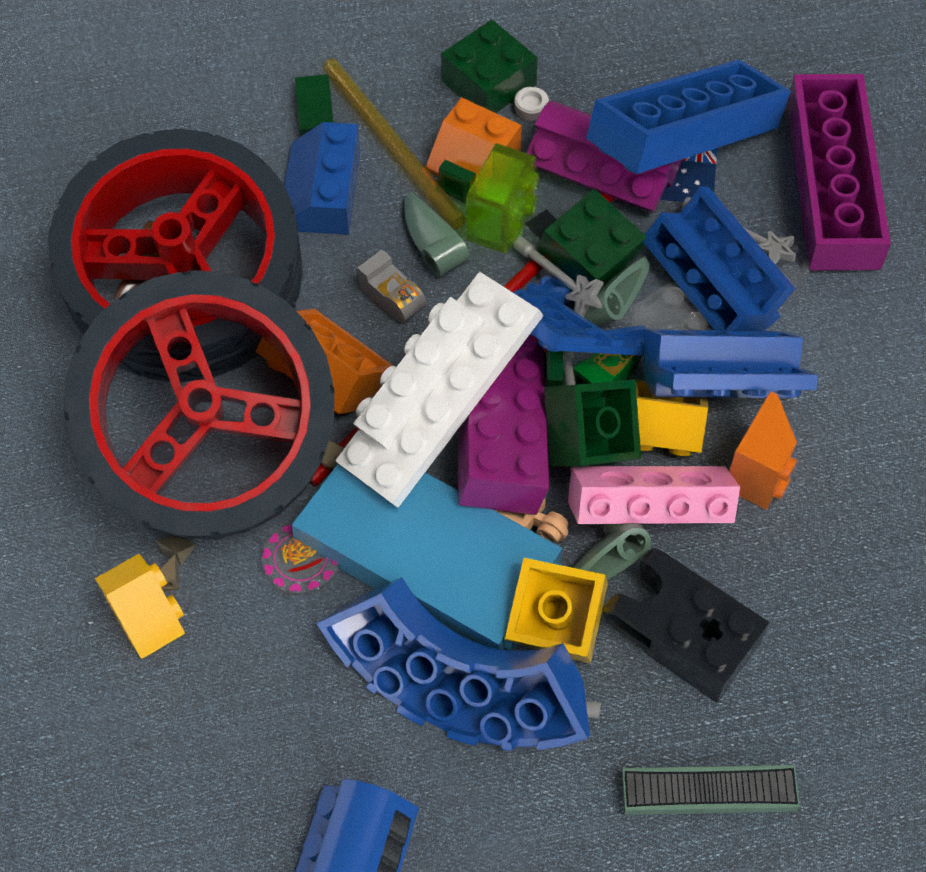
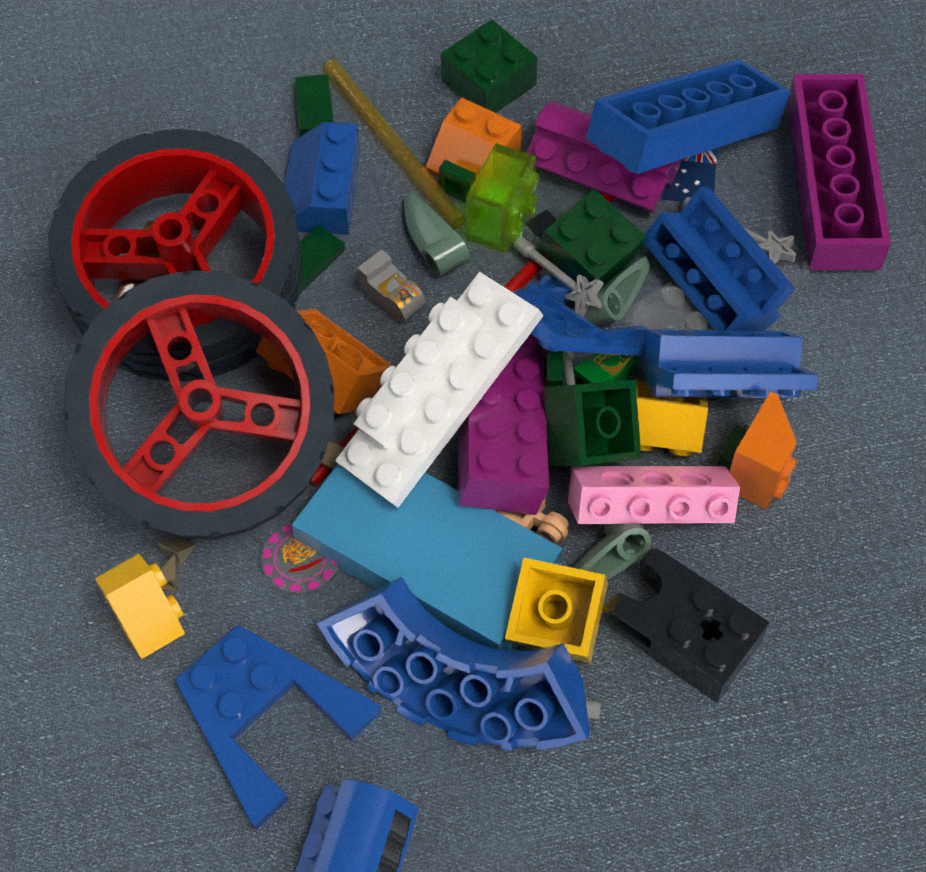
(238, 684): none -> blue wing
(318, 252): none -> dark green tile
(530, 103): white tile -> none
(710, 789): tile -> none
(729, 450): none -> dark green tile

